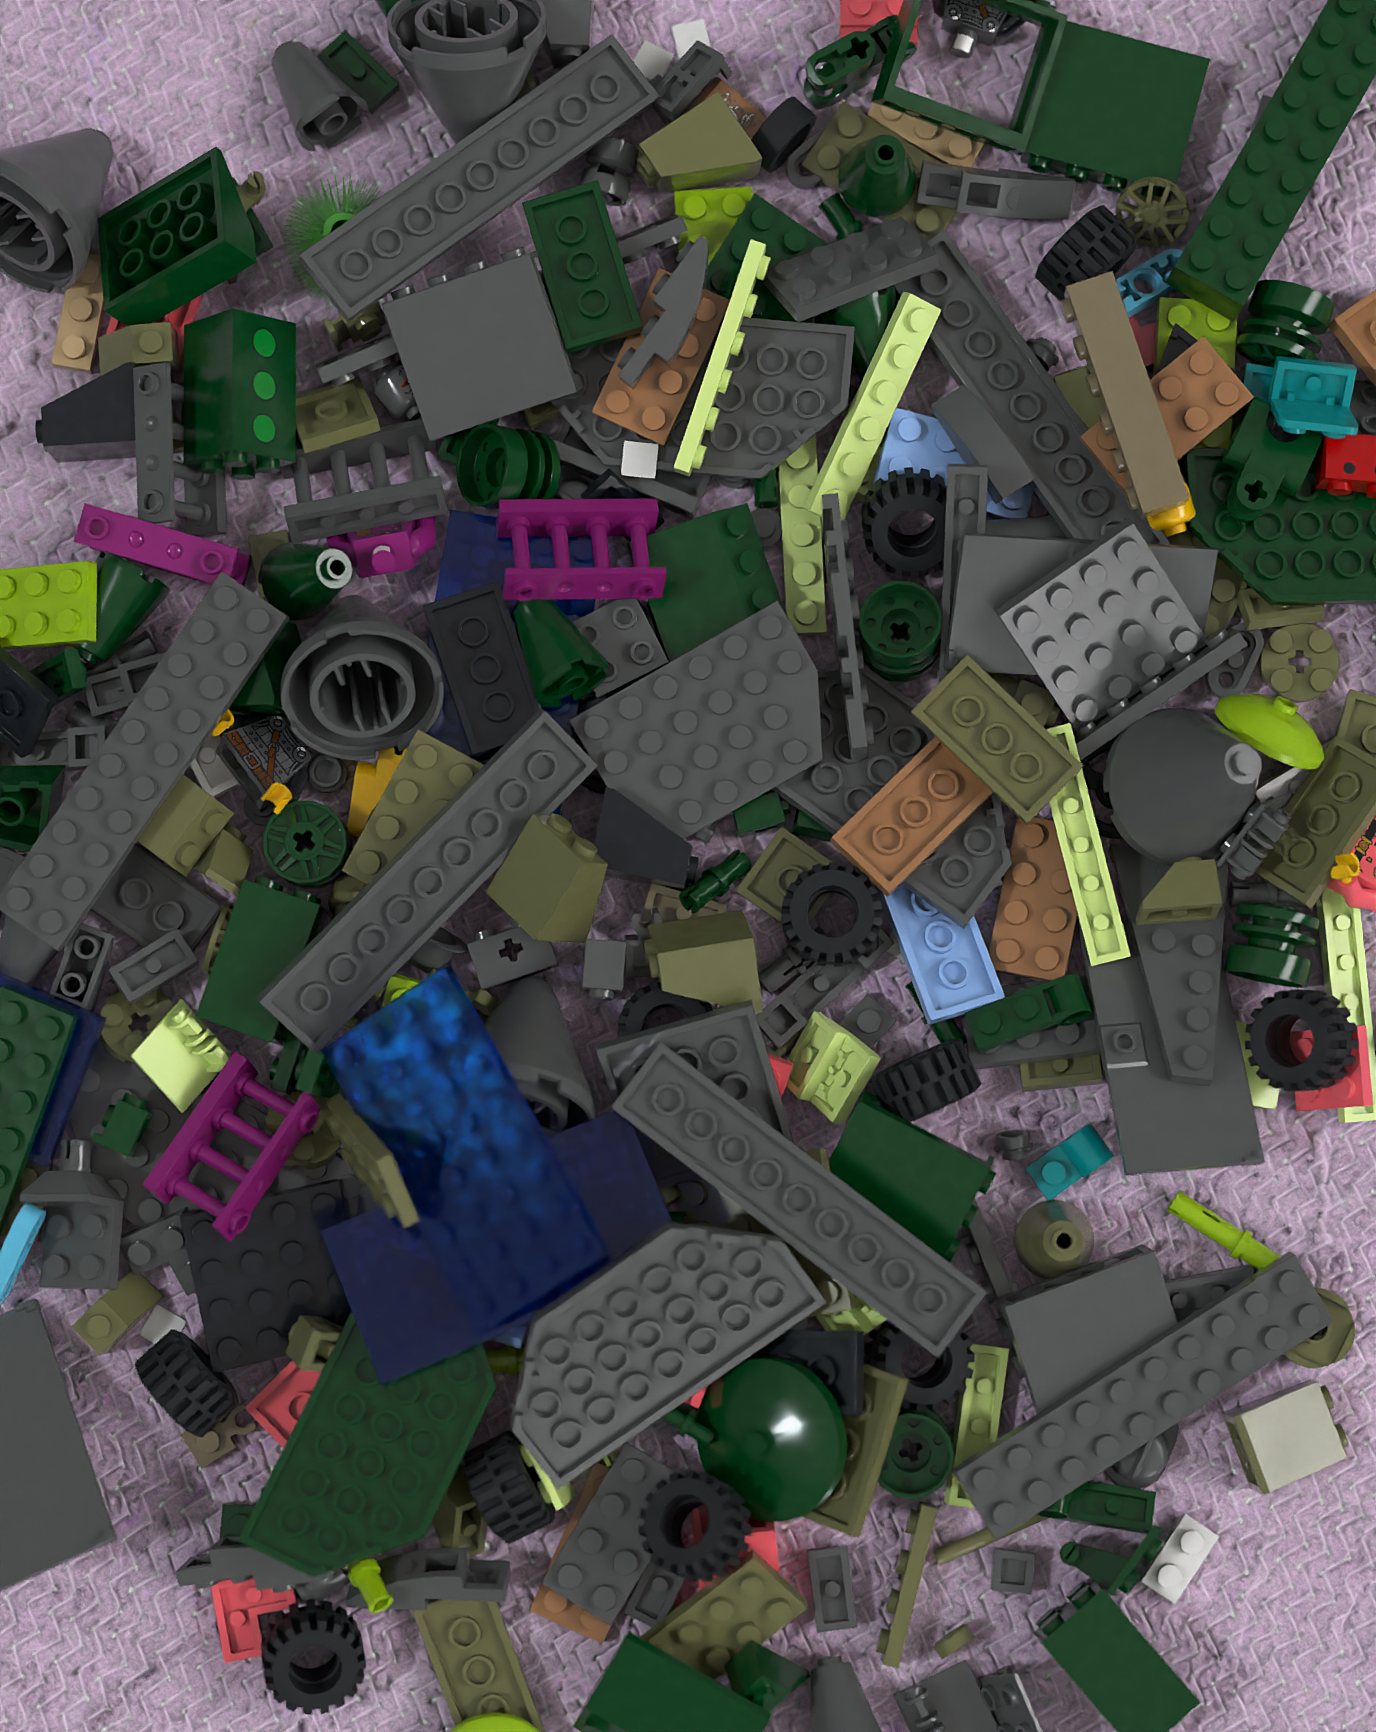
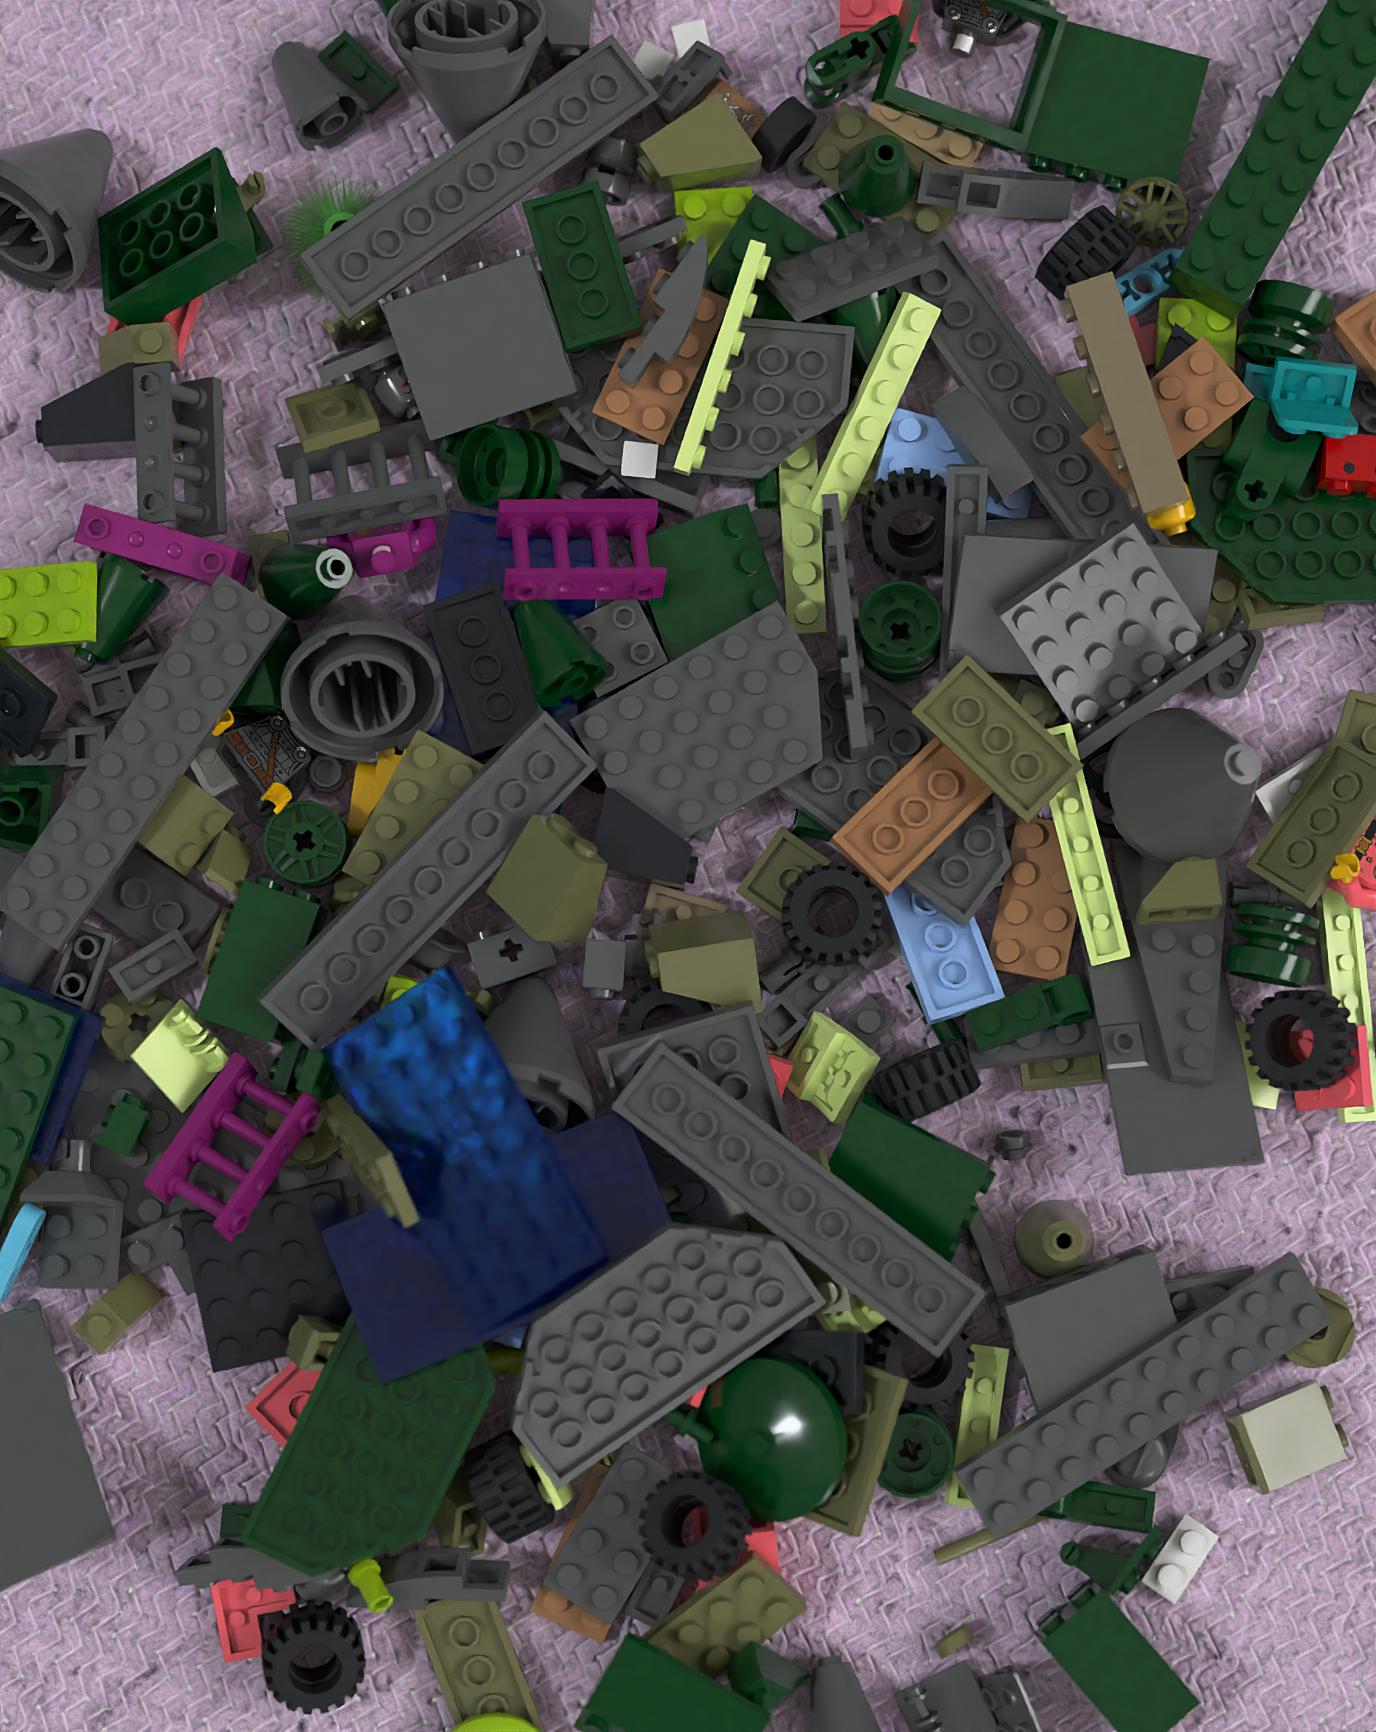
(63, 674): dark green plate -> none
(81, 321): tan plate -> none
(160, 1323): white sticker -> none
(184, 1385): black tyre -> none
(219, 1439): dark tan plate -> none
(239, 394): dark green brick -> none
(715, 881): dark green pin -> none
(761, 814): dark green brick -> none
(832, 1588): dark grey plate -> none
(901, 1601): olive plate -> none
(1012, 1571): dark grey plate -> none
(1044, 351): dark grey plate -> none
(1069, 1161): teal plate -> none
(1221, 1231): lime pin -> none
(1264, 827): dark grey hinge -> none
(1272, 728): lime dish -> none
(1316, 647): olive plate -> none

